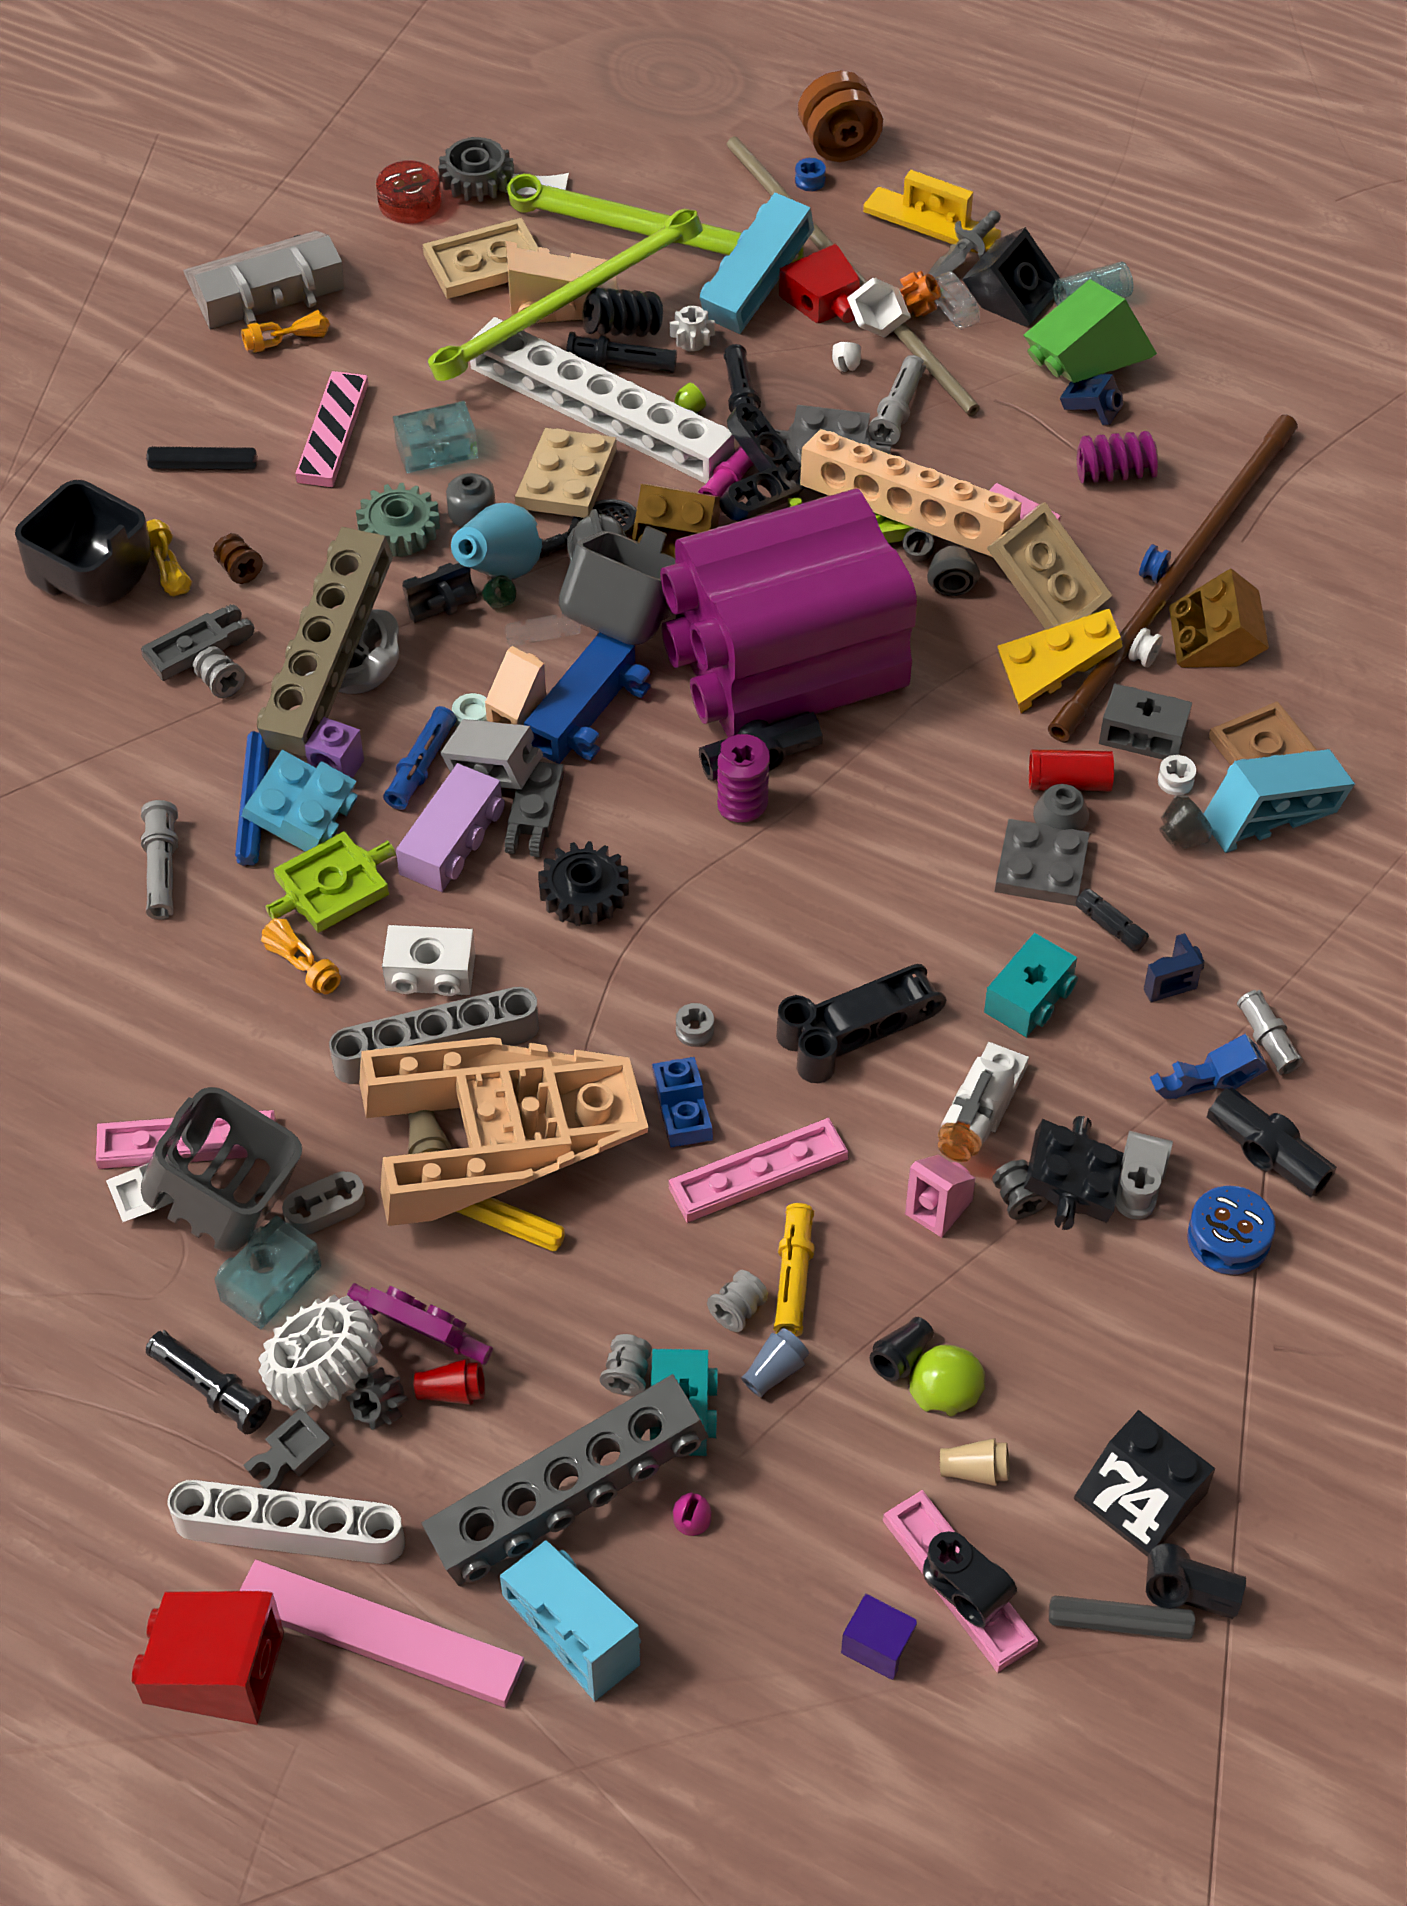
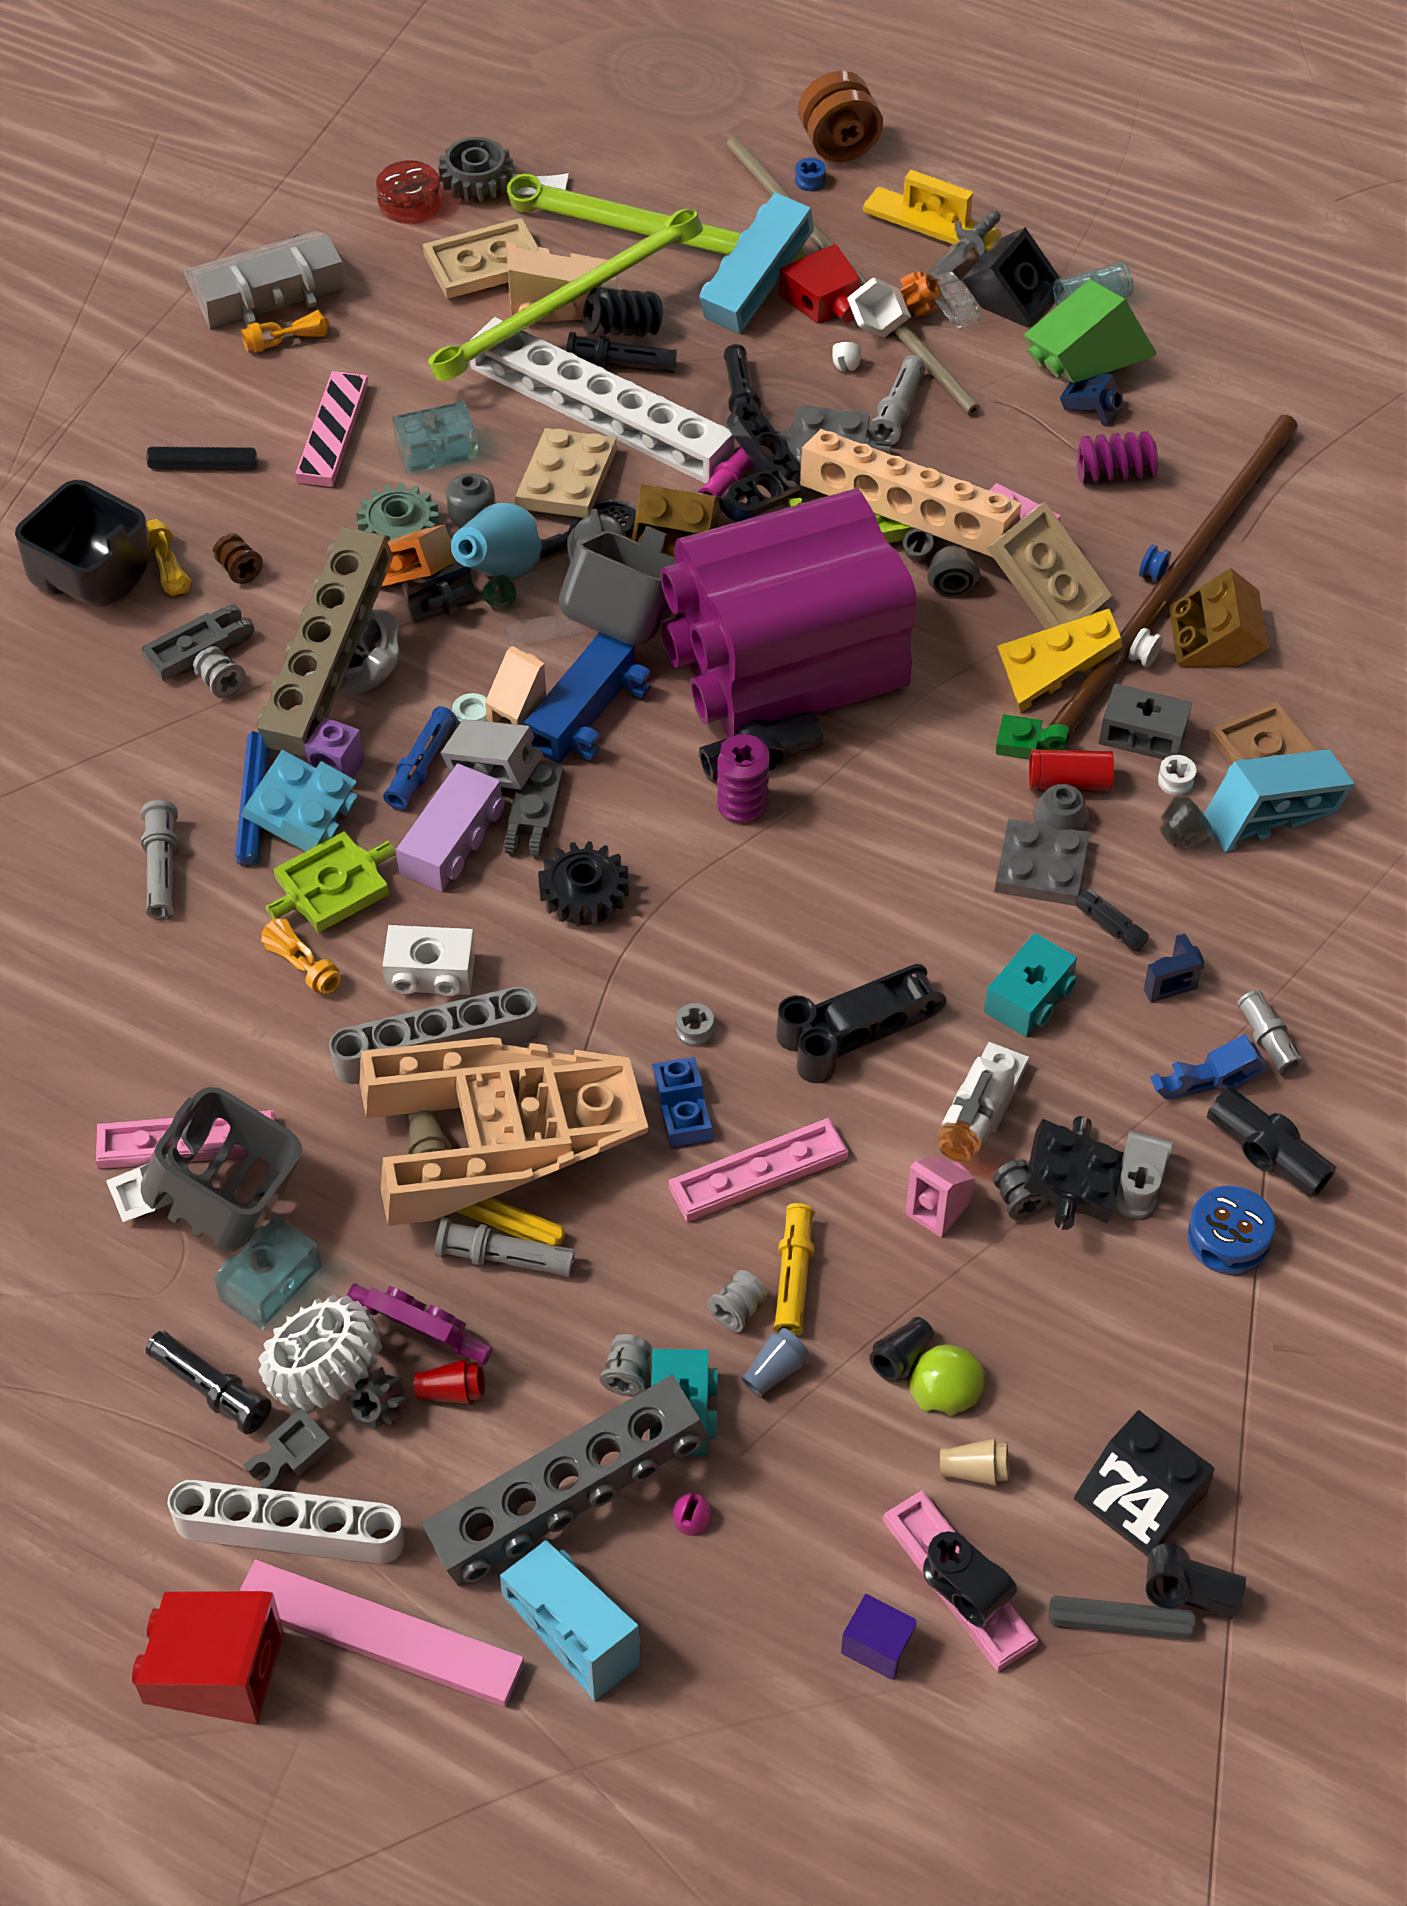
(324, 1202): light grey beam -> none
(419, 554): none -> orange slope
(482, 1245): none -> light grey pin
(690, 398): lime hinge -> none
(692, 328): white gear -> none
(1021, 734): none -> green plate

